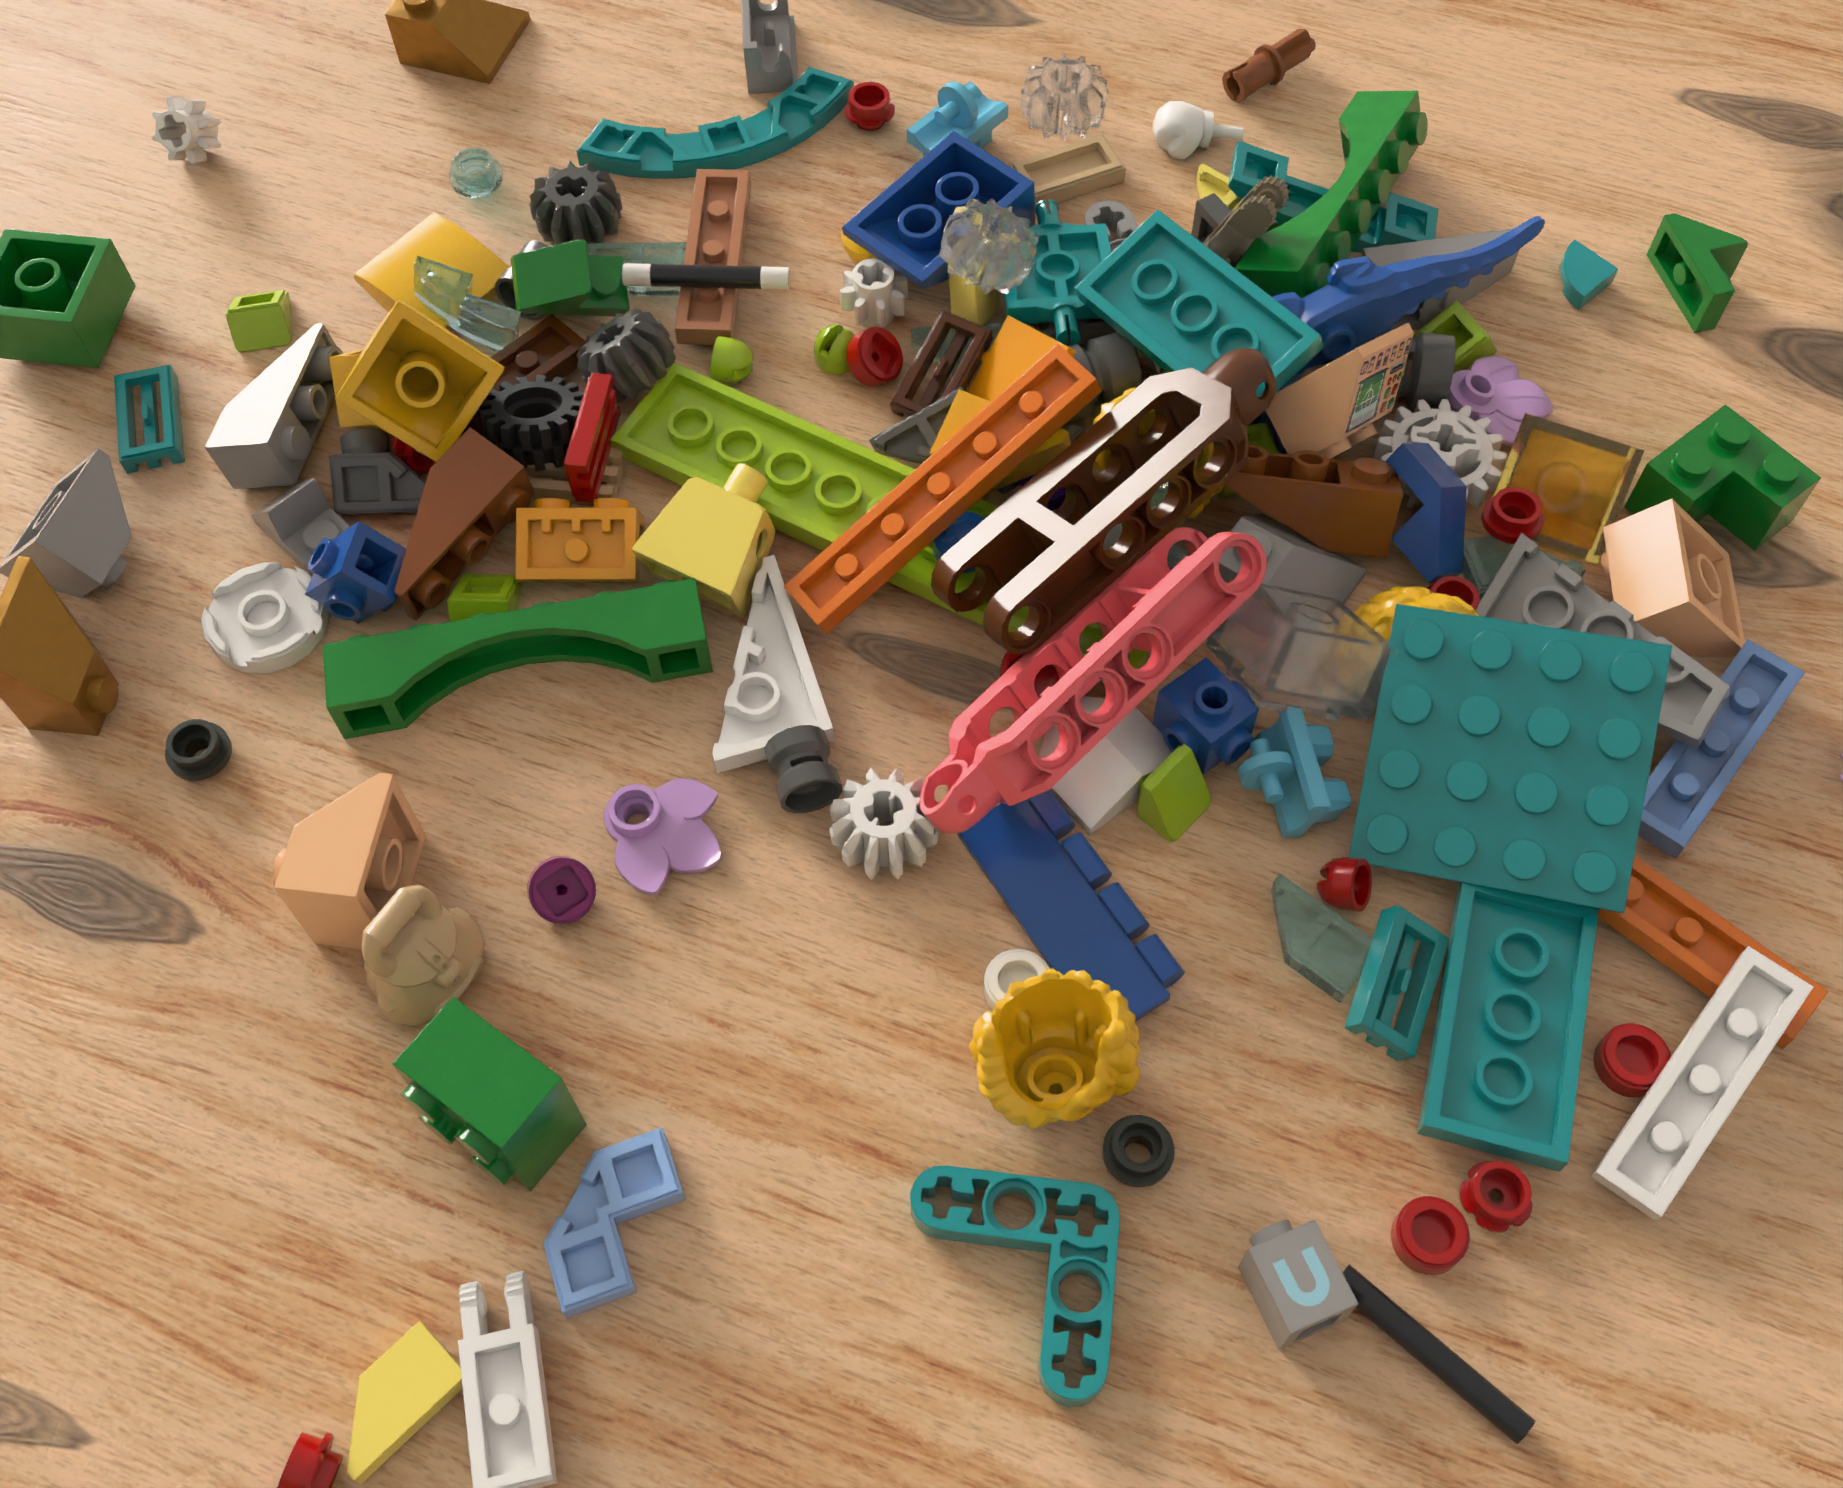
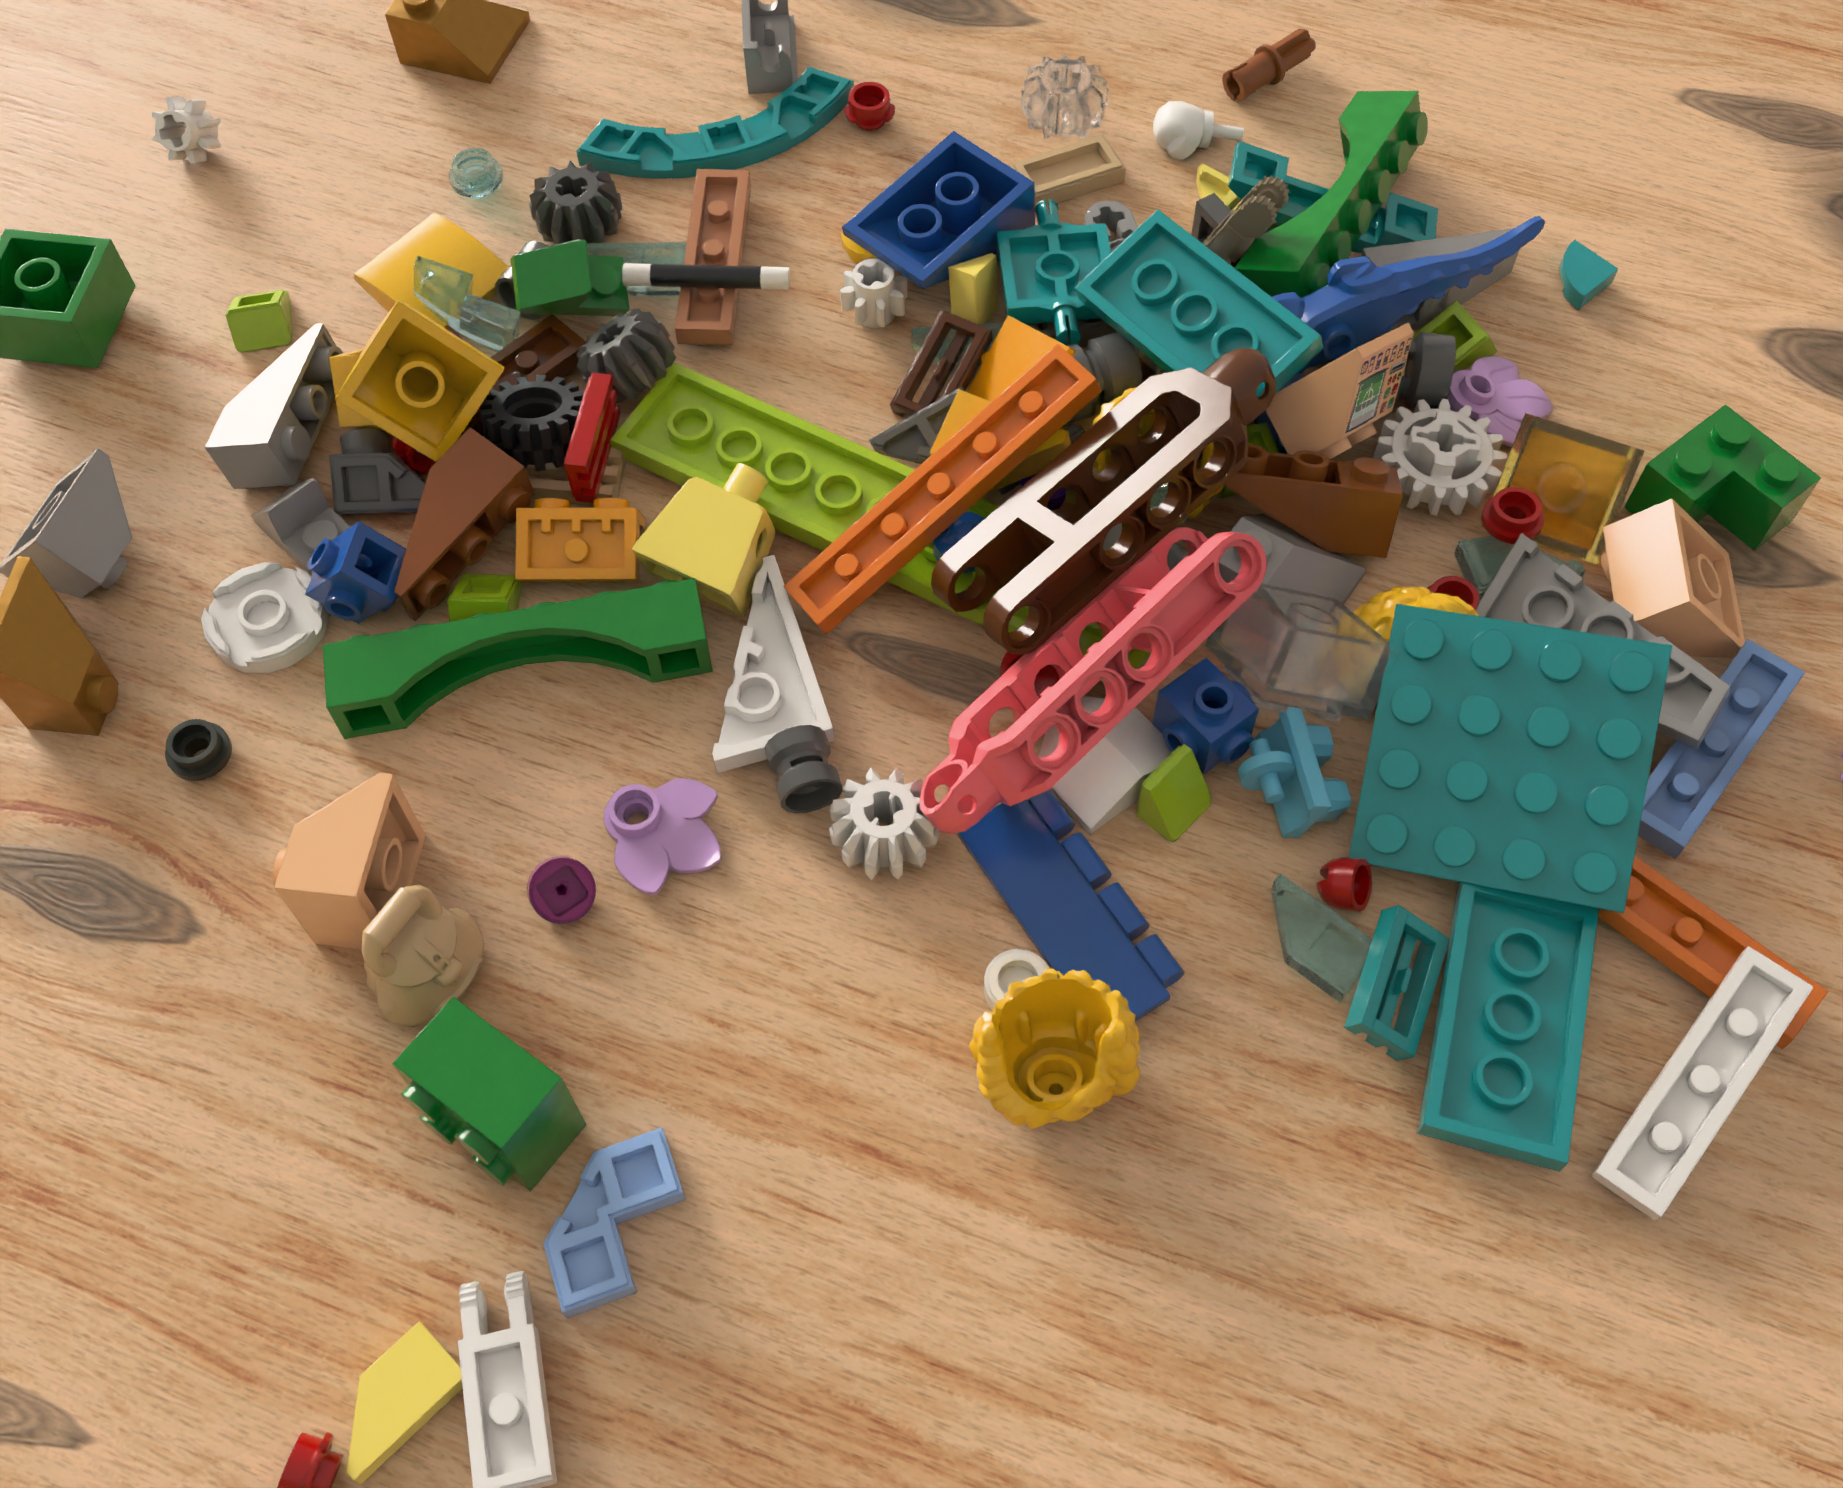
(153, 449): teal tile -> none
(730, 360): lime hinge -> none
(835, 360): lime hinge -> none
(874, 356): red tile -> none
(958, 110): medium azure hips -> none
(988, 246): clear gear -> none
(1067, 1256): teal beam -> none
(1146, 1132): pearl dark grey plate -> none
(1296, 1281): light grey brick -> none
(1430, 1235): red tile -> none
(1437, 530): blue slope -> none
(1439, 1358): black bar -> none
(1506, 1180): red plate -> none
(1630, 1059): red tile -> none
(1696, 267): green slope -> none

